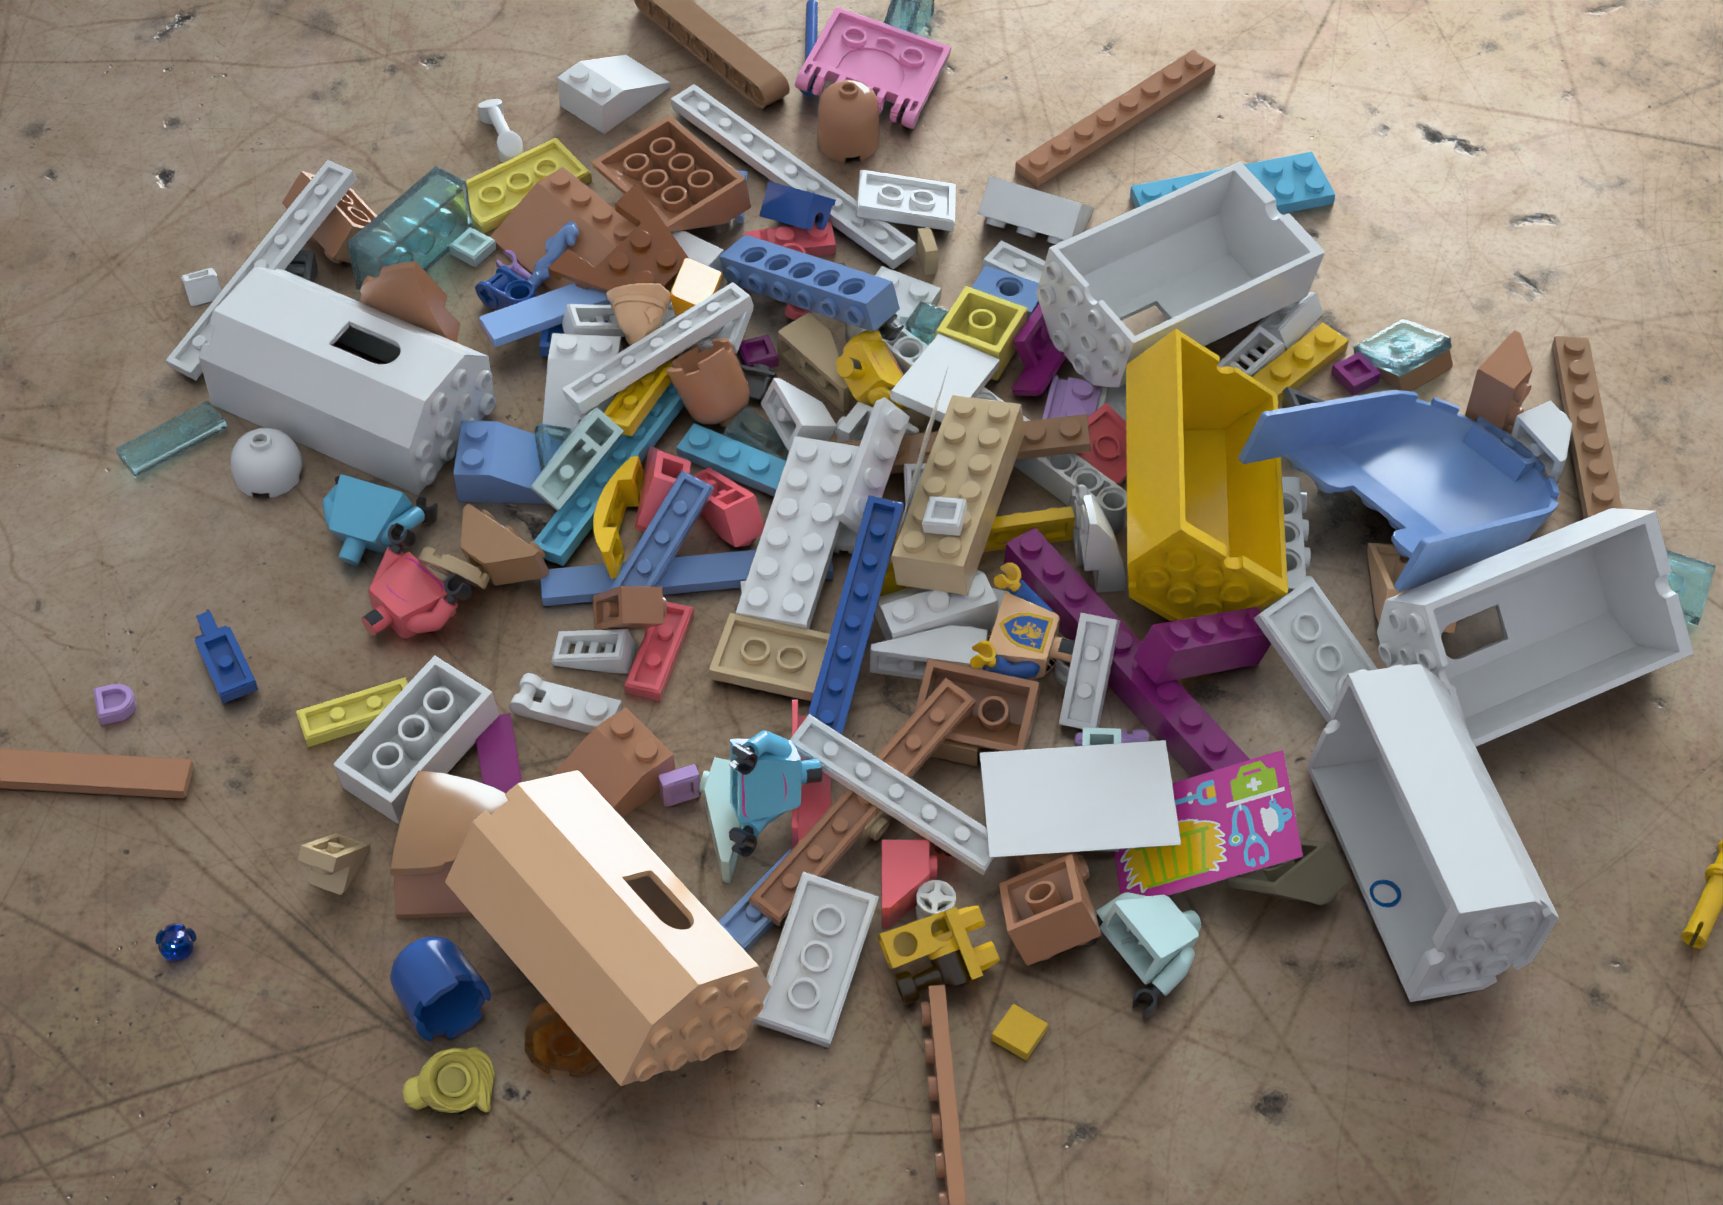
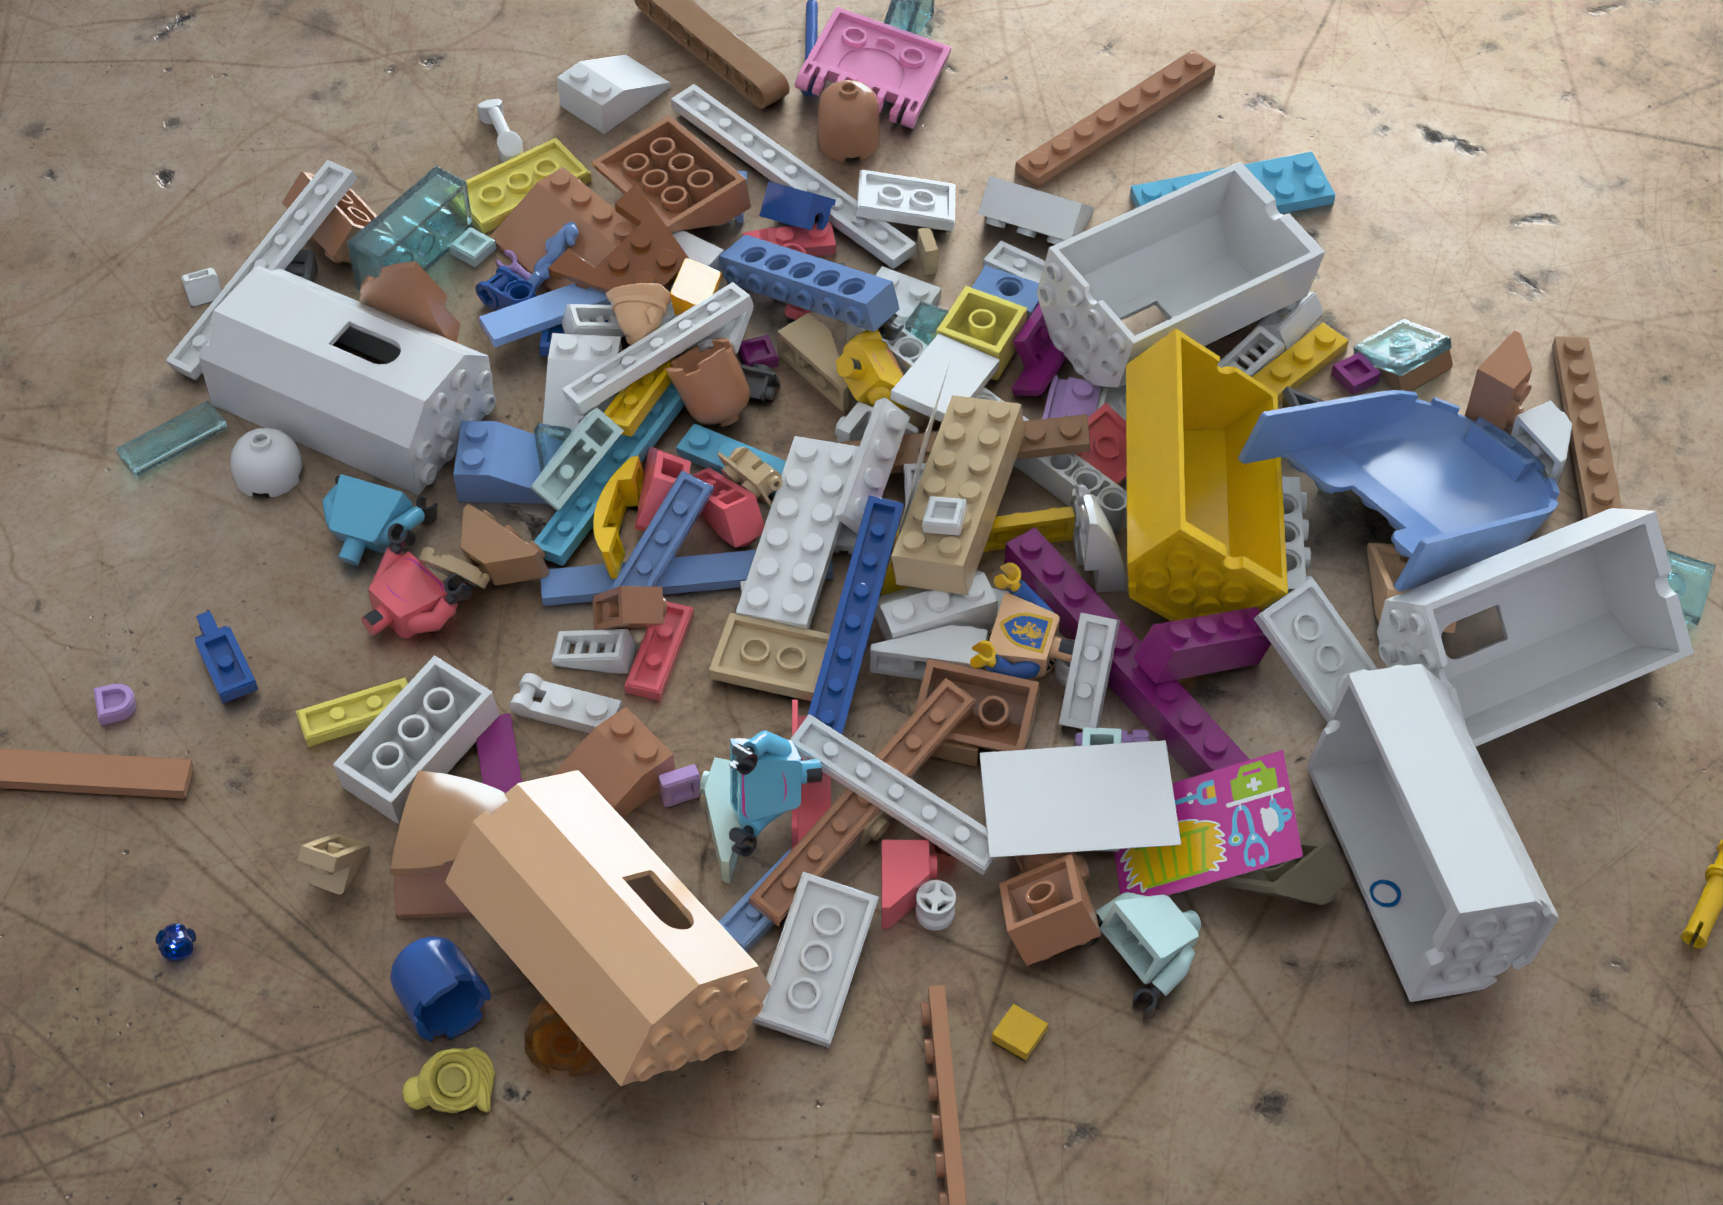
(751, 473): none -> tan hinge
(756, 426): clear light blue slope -> none
(796, 413): white slope -> none
(947, 946): yellow hips -> none

